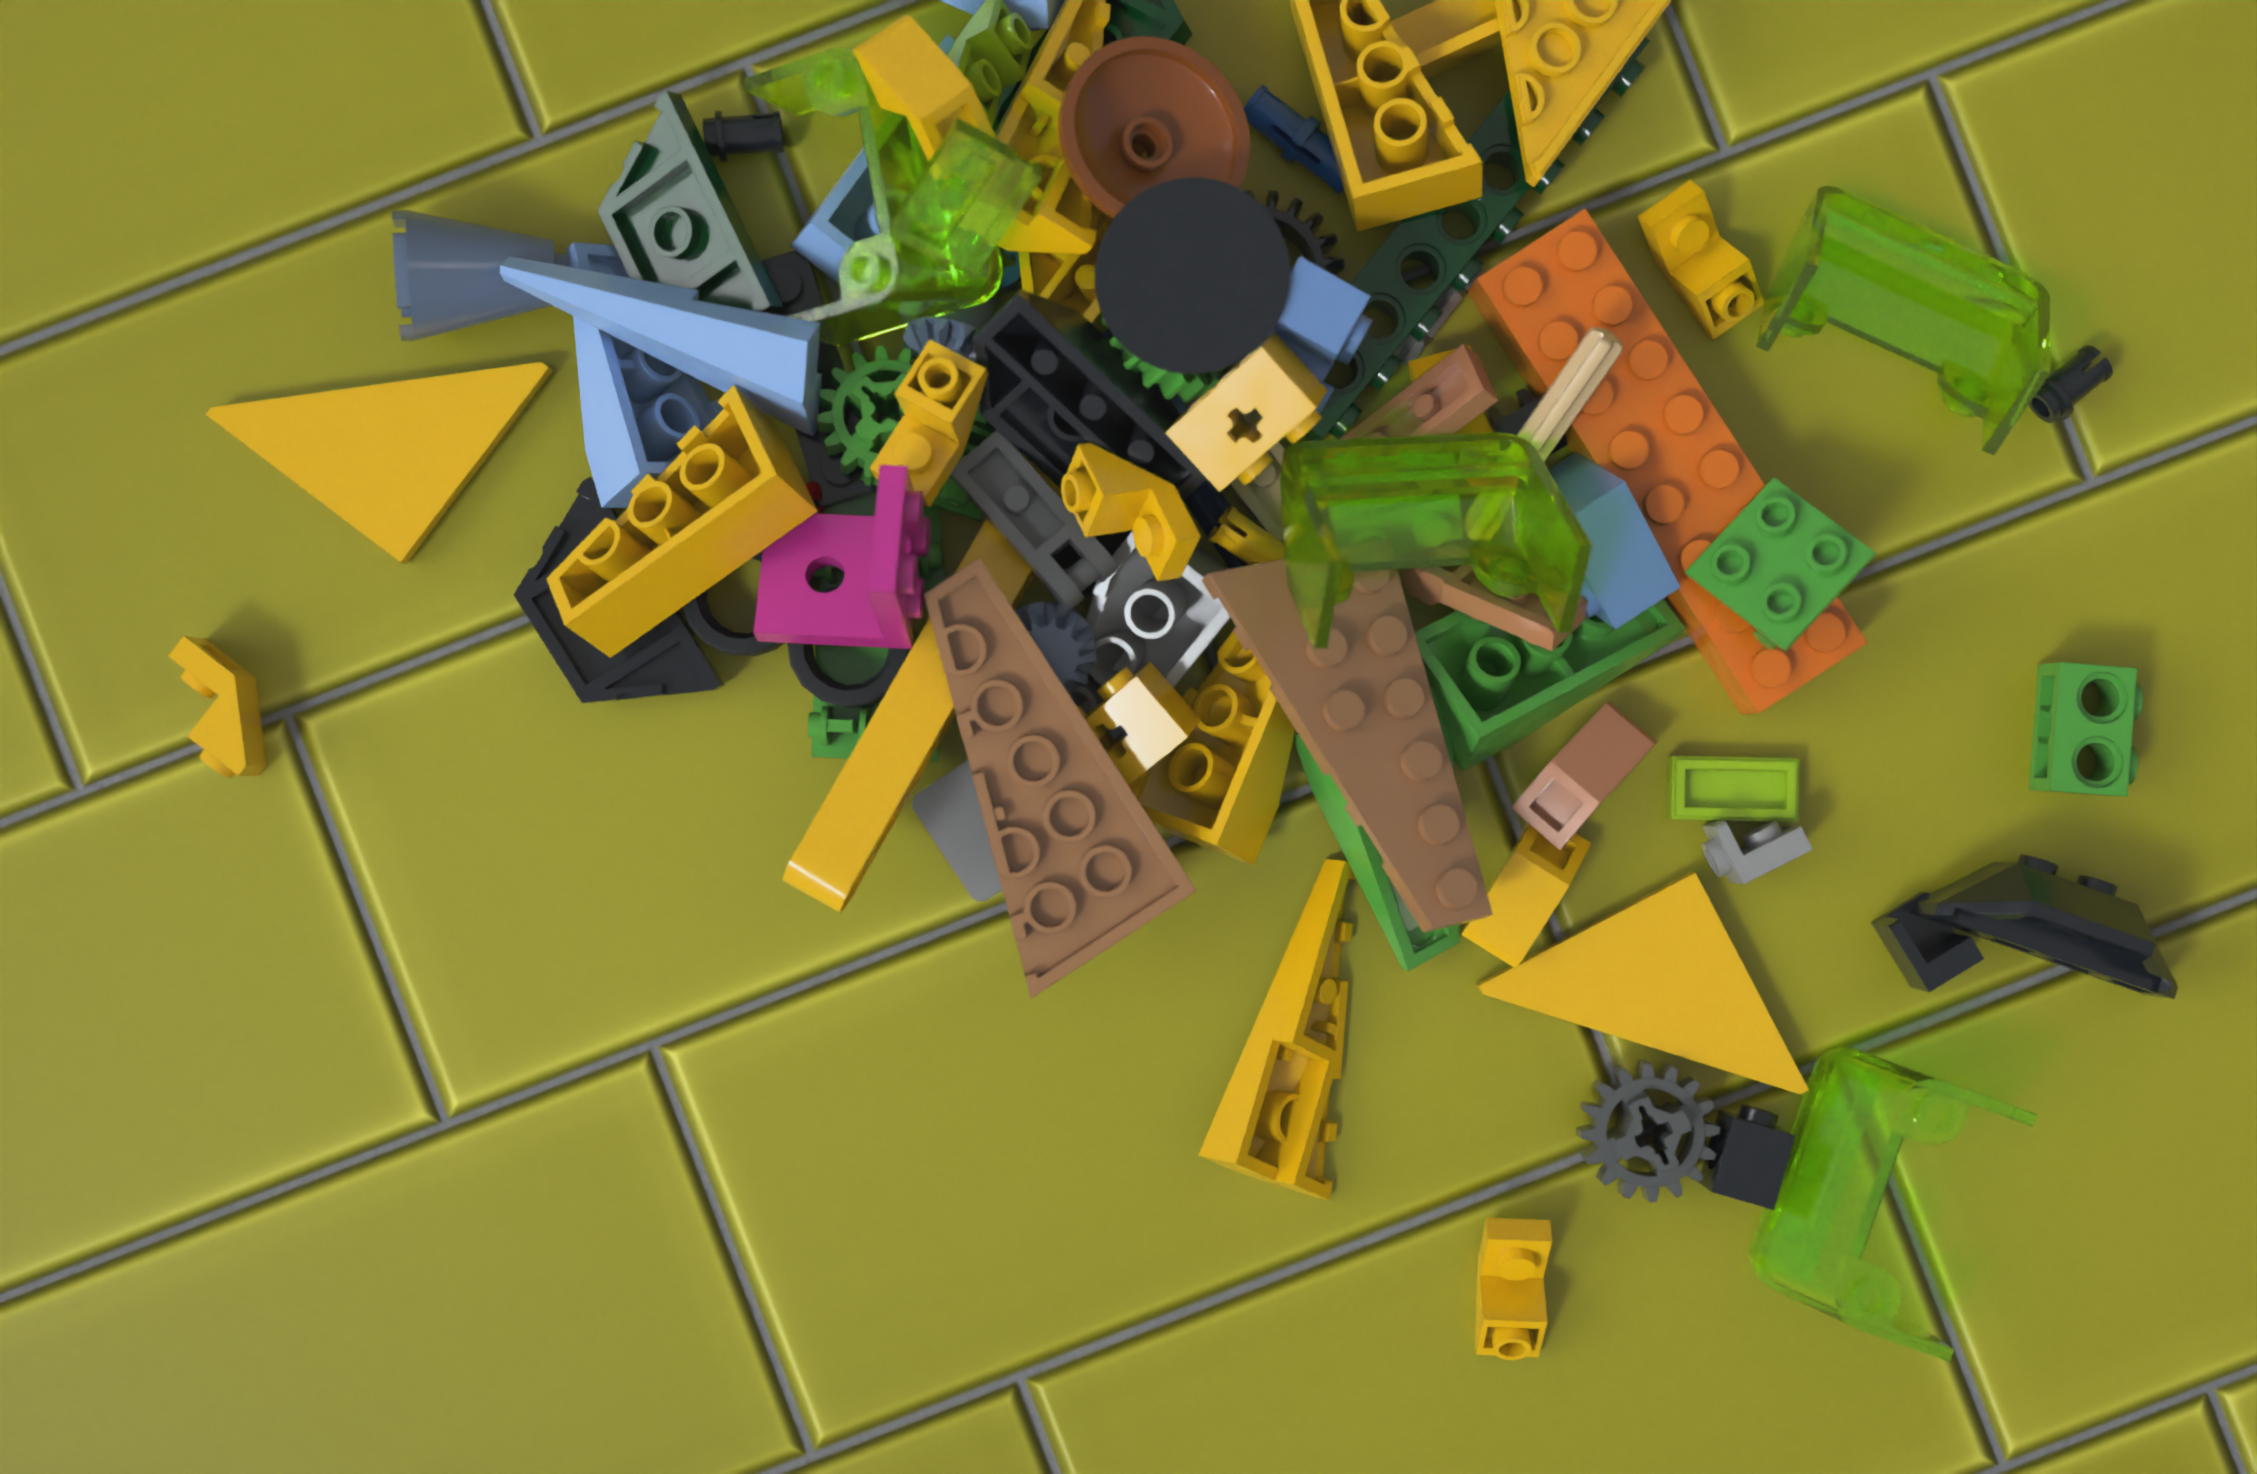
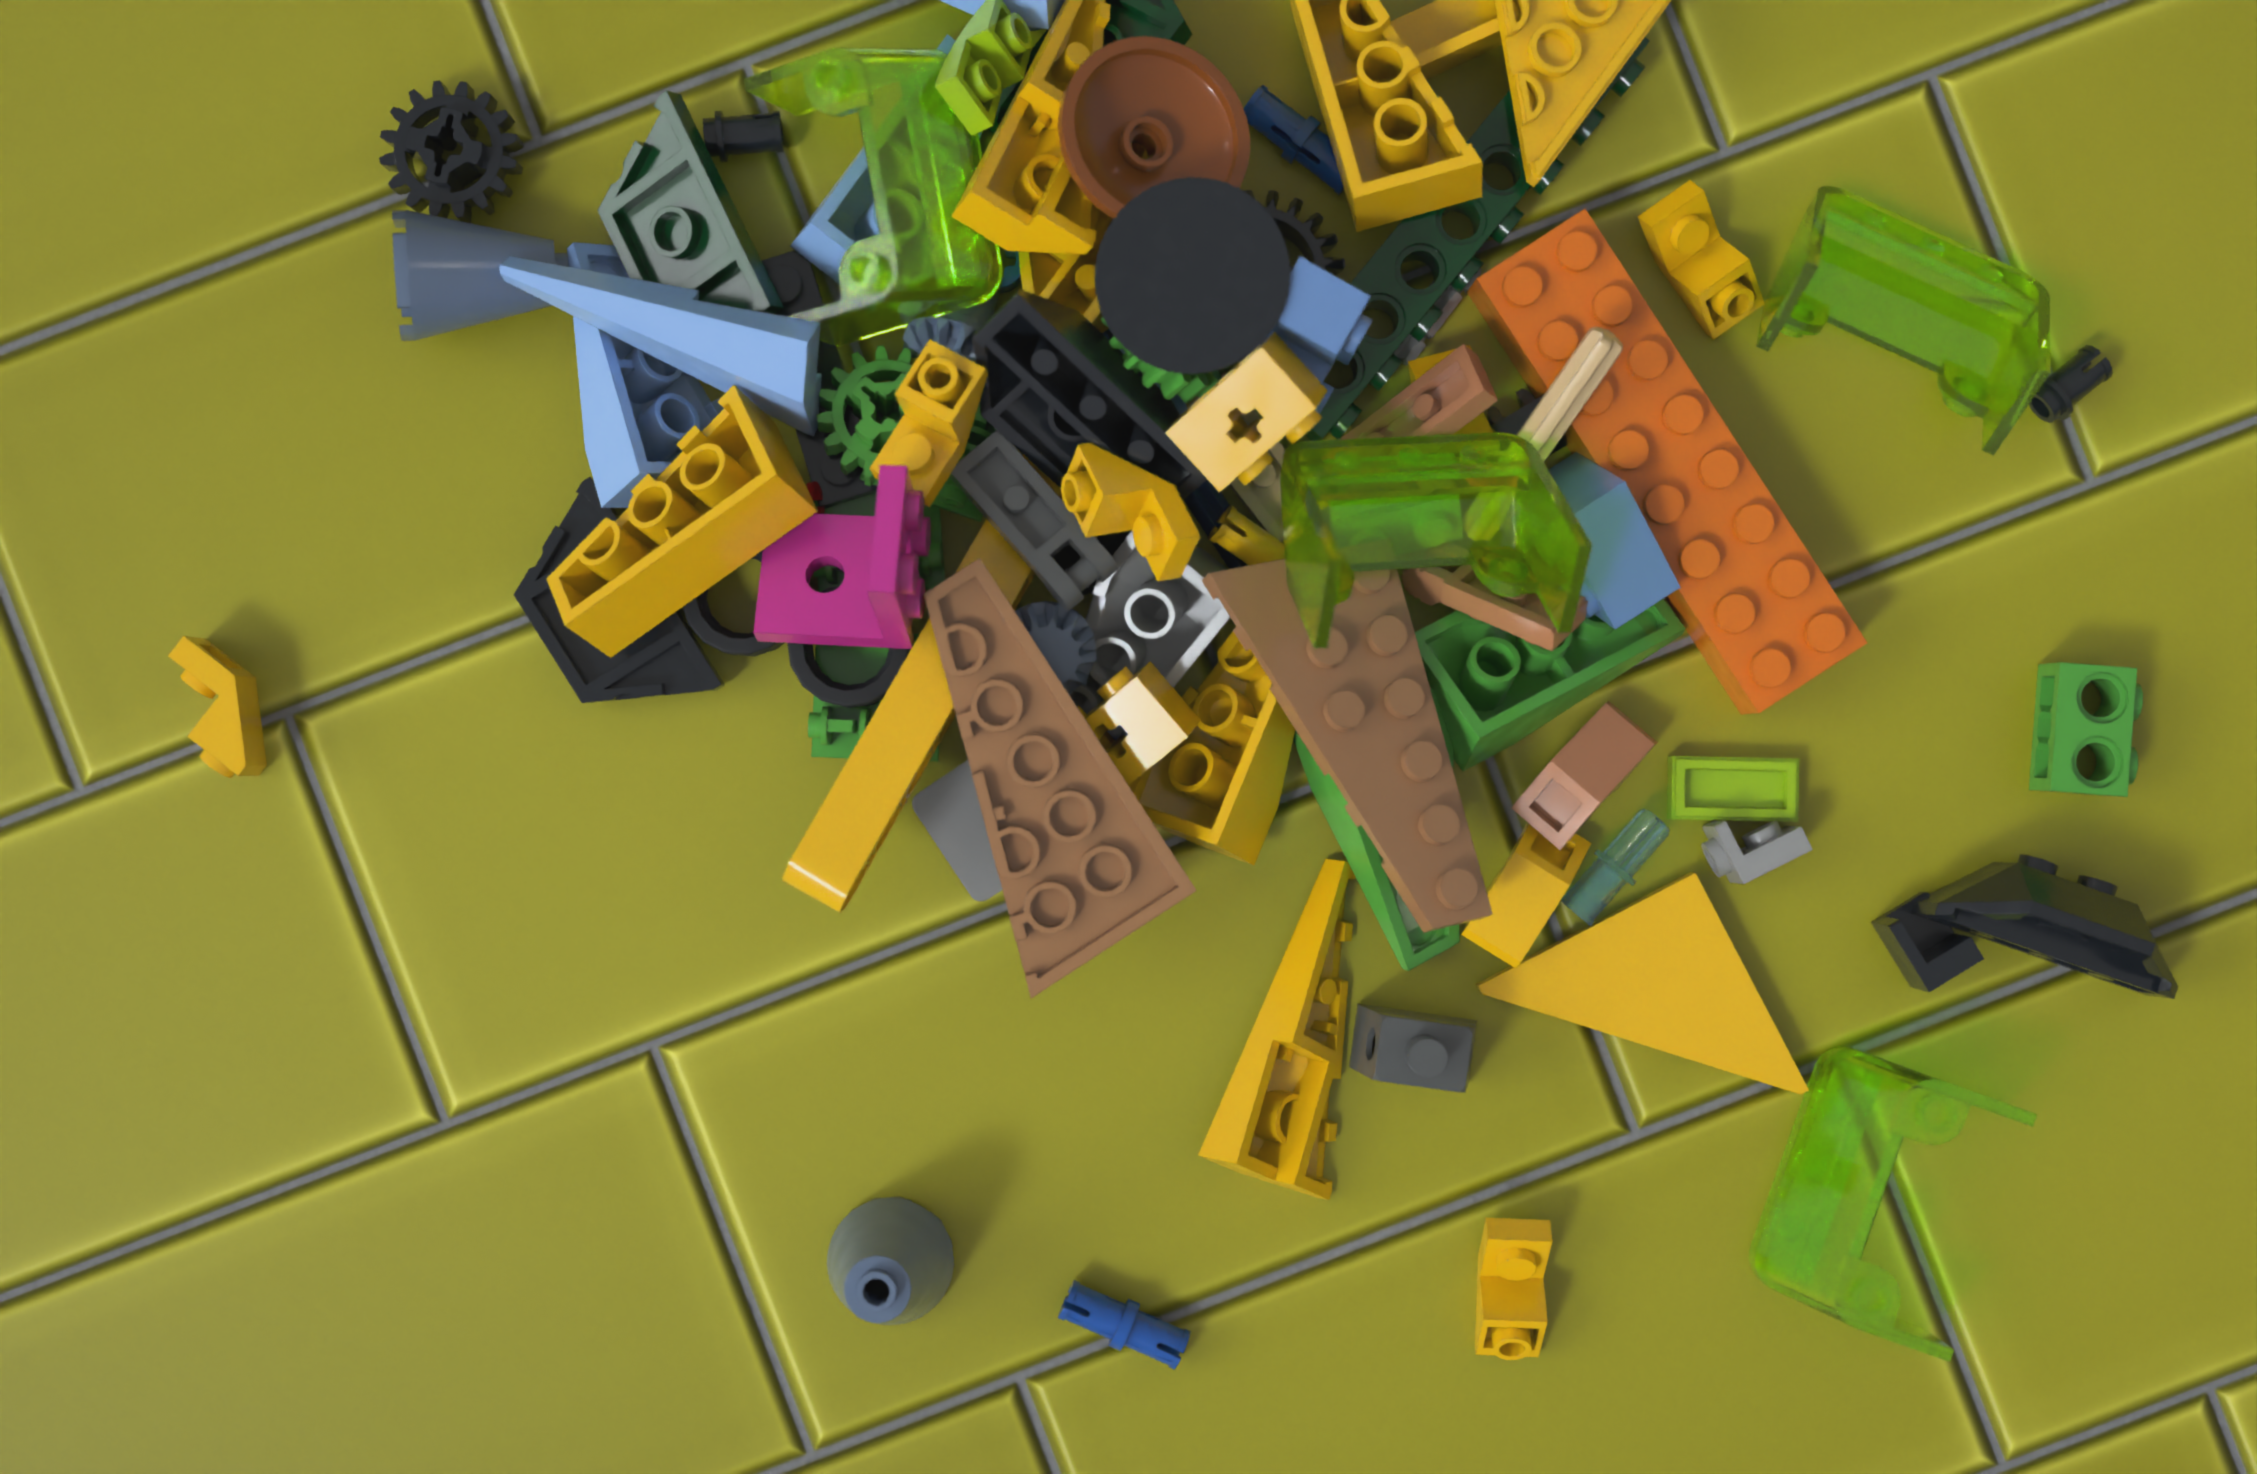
(388, 451): yellow tile -> none
(454, 126): none -> black gear
(890, 1261): none -> cone
(919, 82): yellow slope -> none
(965, 198): clear neon green plate -> none
(1124, 1324): none -> blue pin
(1413, 1048): none -> dark grey torso
(1616, 866): none -> clear light blue axle
(1674, 1120): dark grey gear -> none
(1748, 1157): black brick -> none
(1780, 564): bright green hinge -> none

